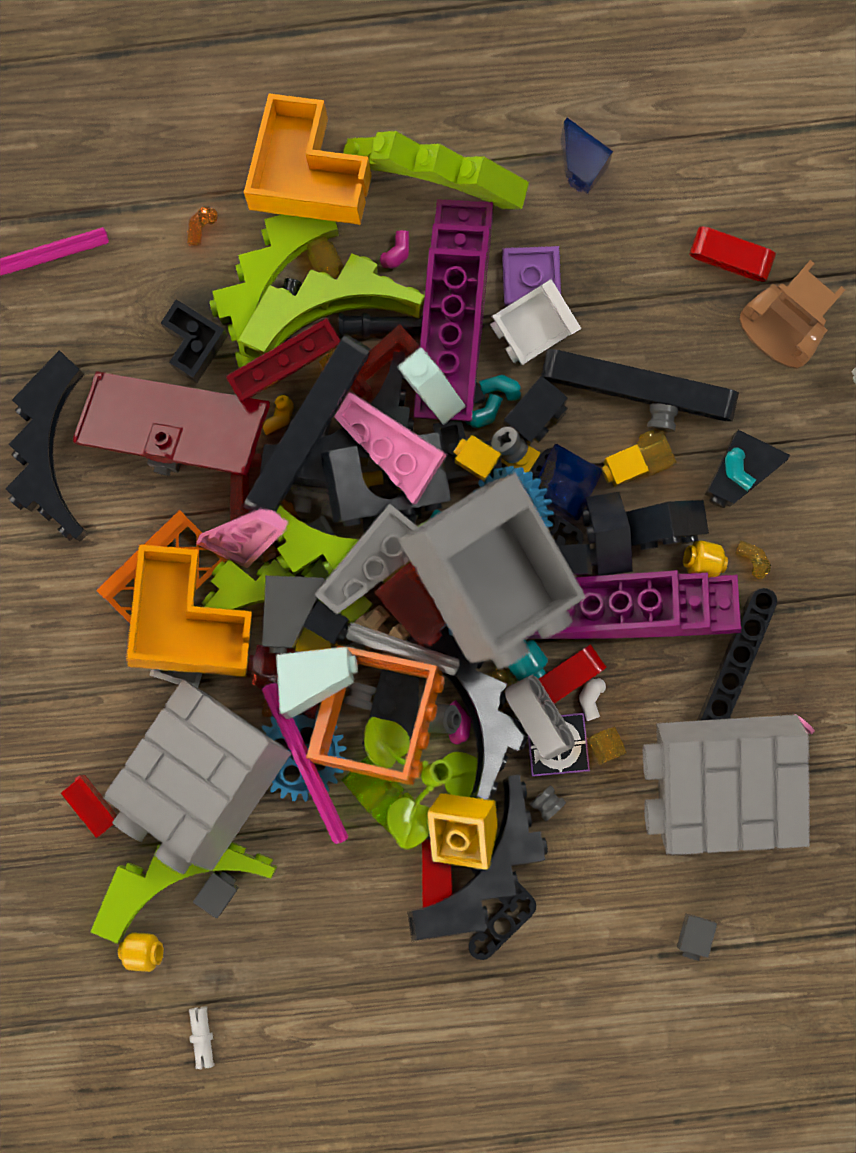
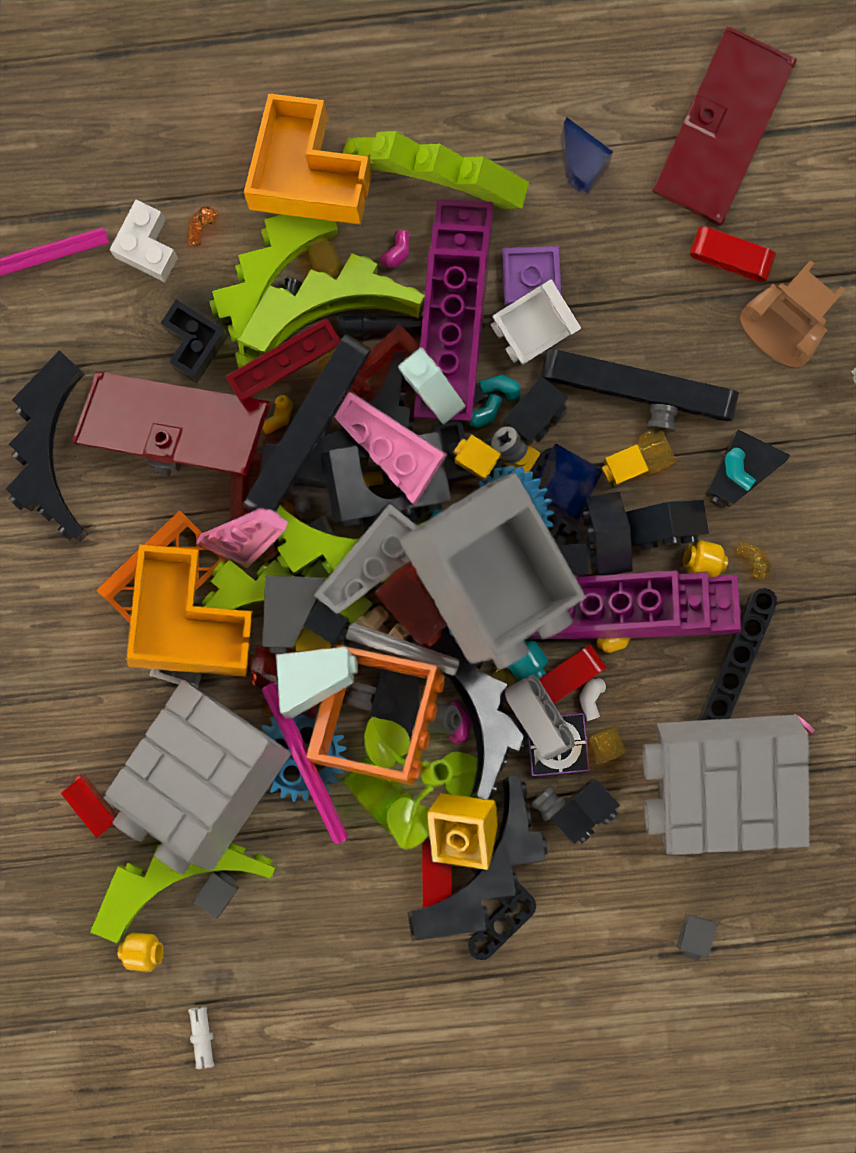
(137, 244): none -> white brick
(584, 810): none -> black brick
(612, 645): none -> yellow arm
(724, 125): none -> dark red door

